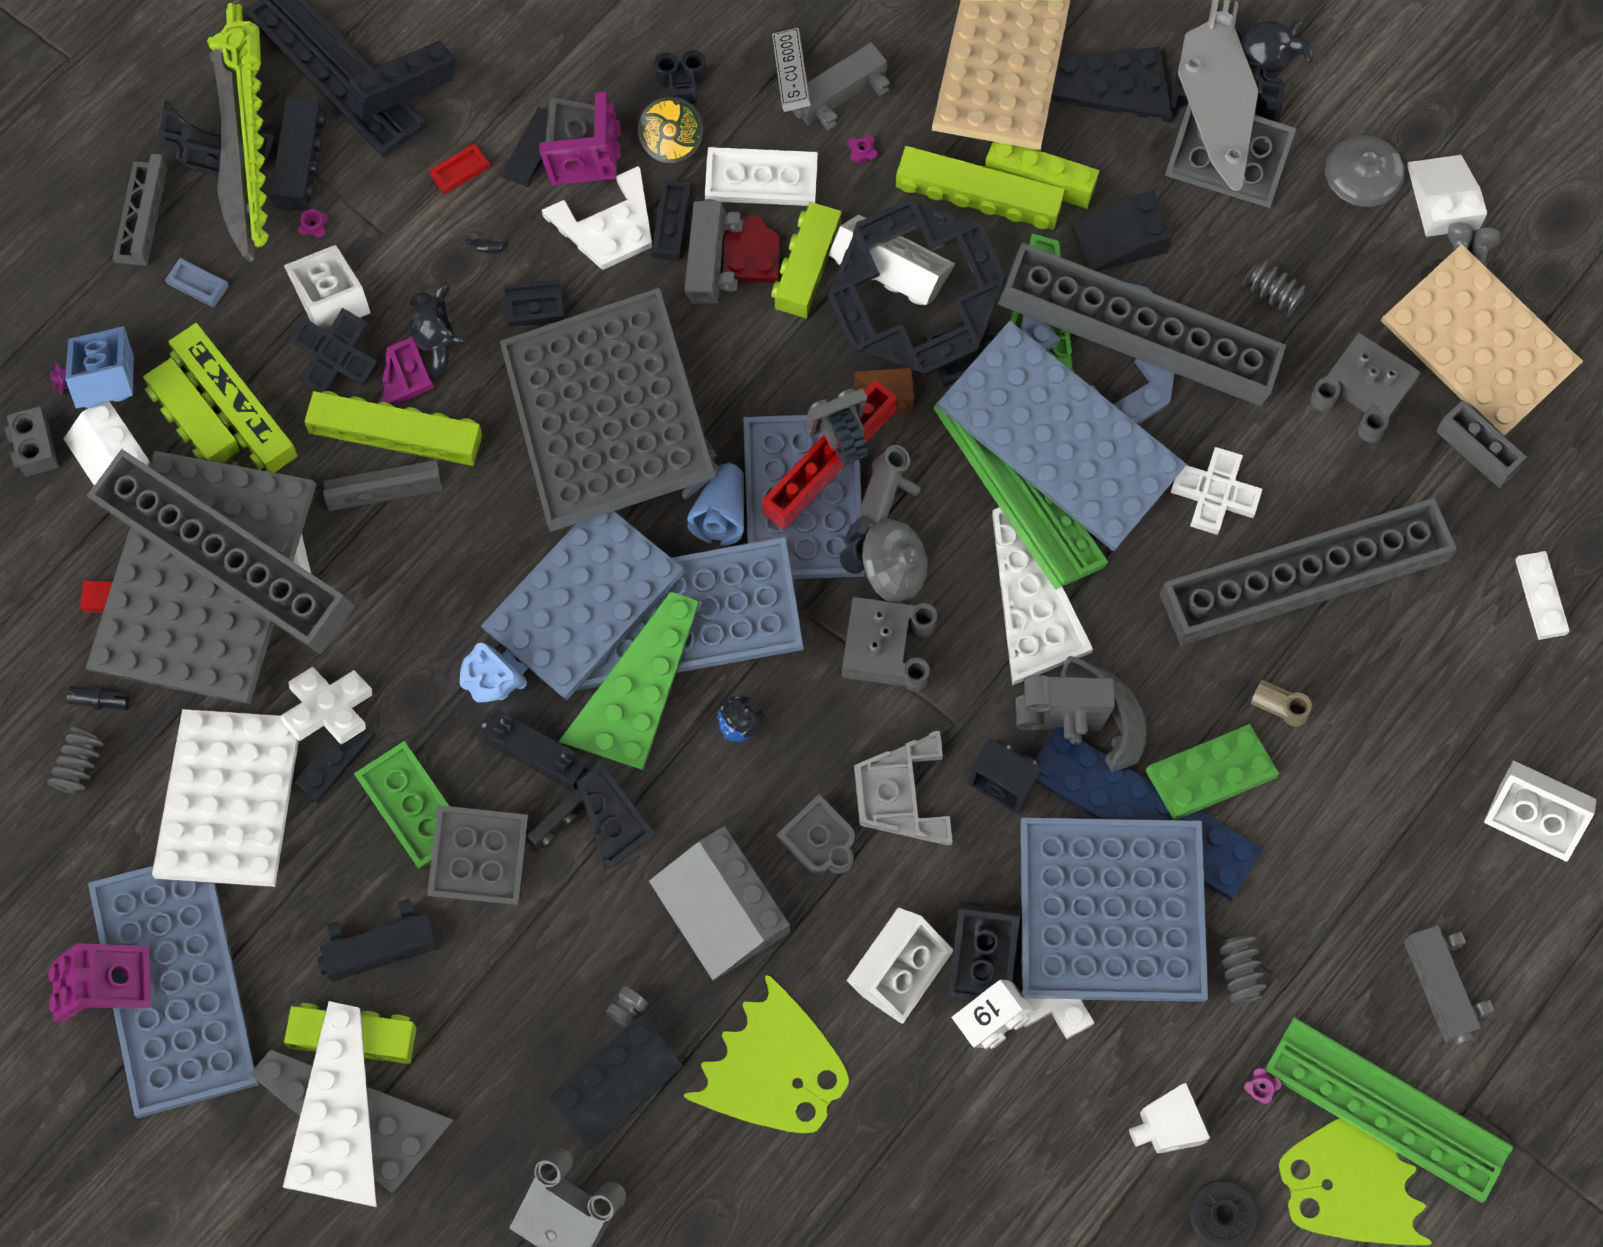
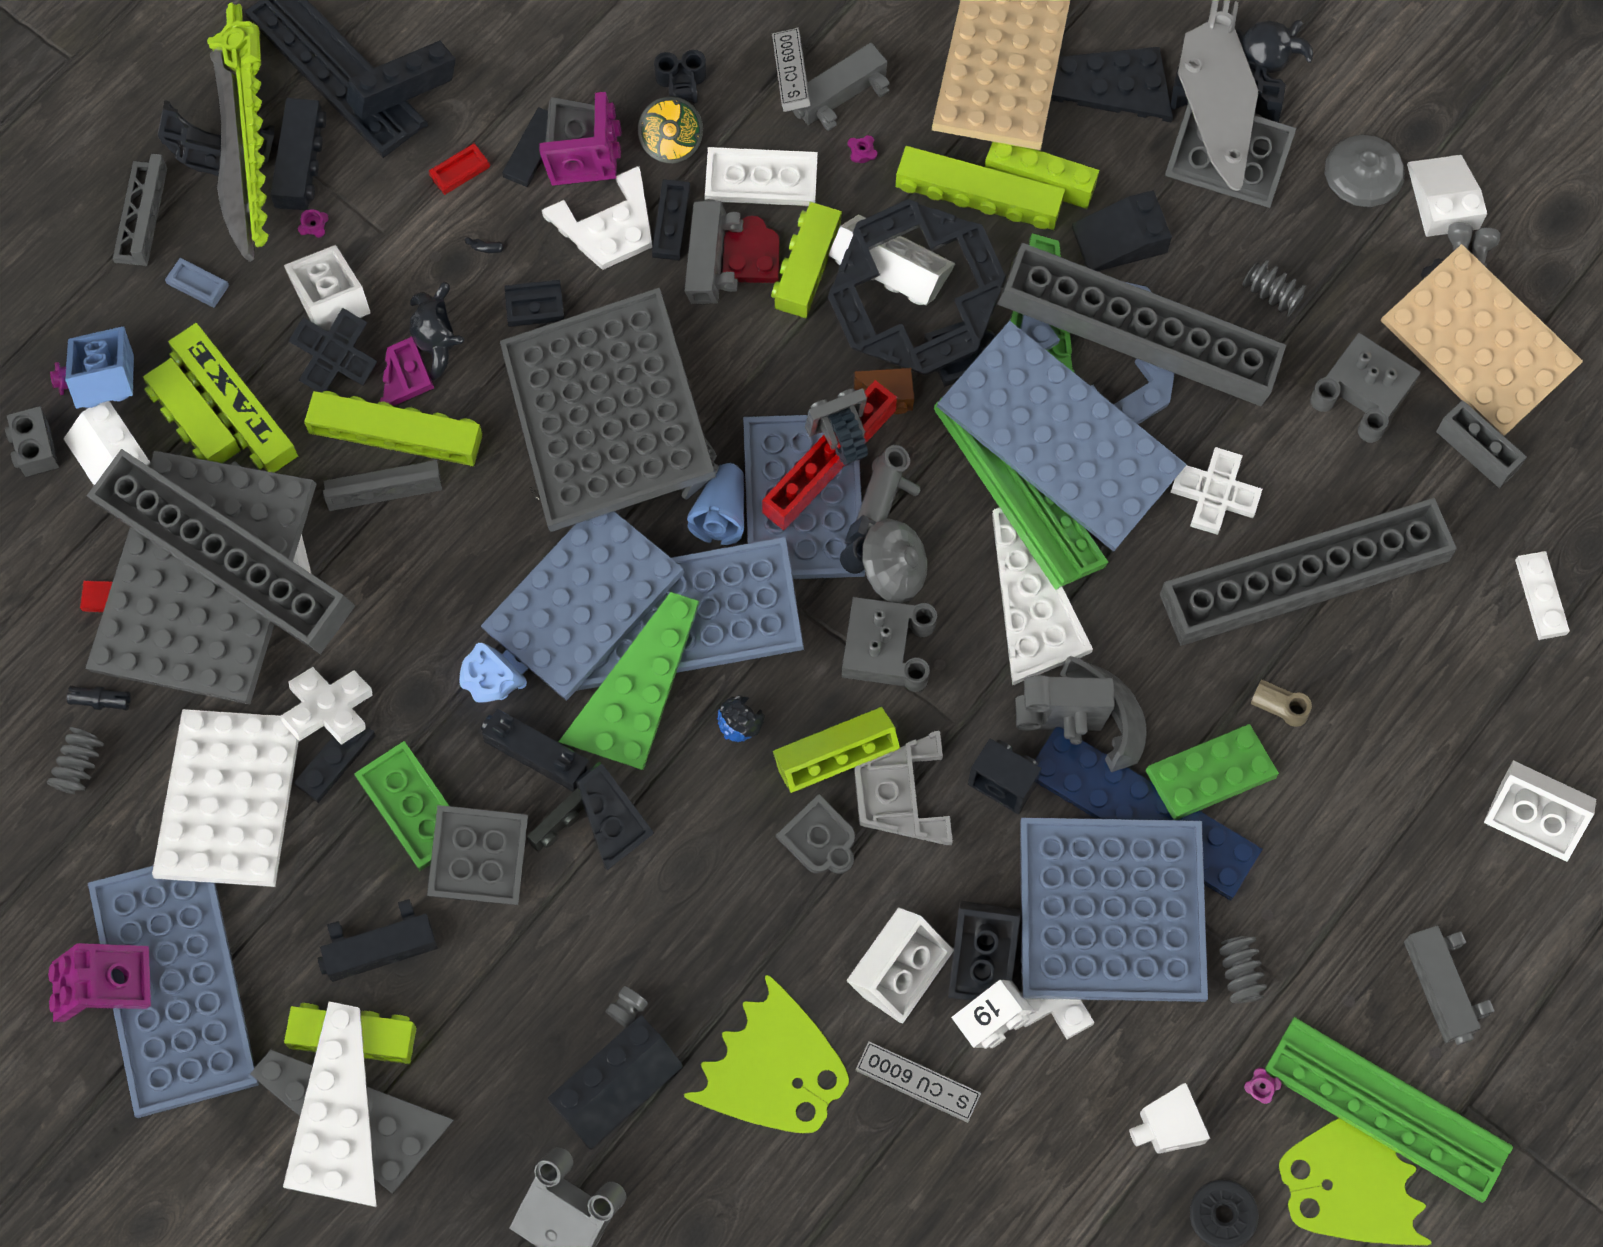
(719, 904): slope -> none
(836, 749): none -> lime brick
(918, 1082): none -> light grey tile

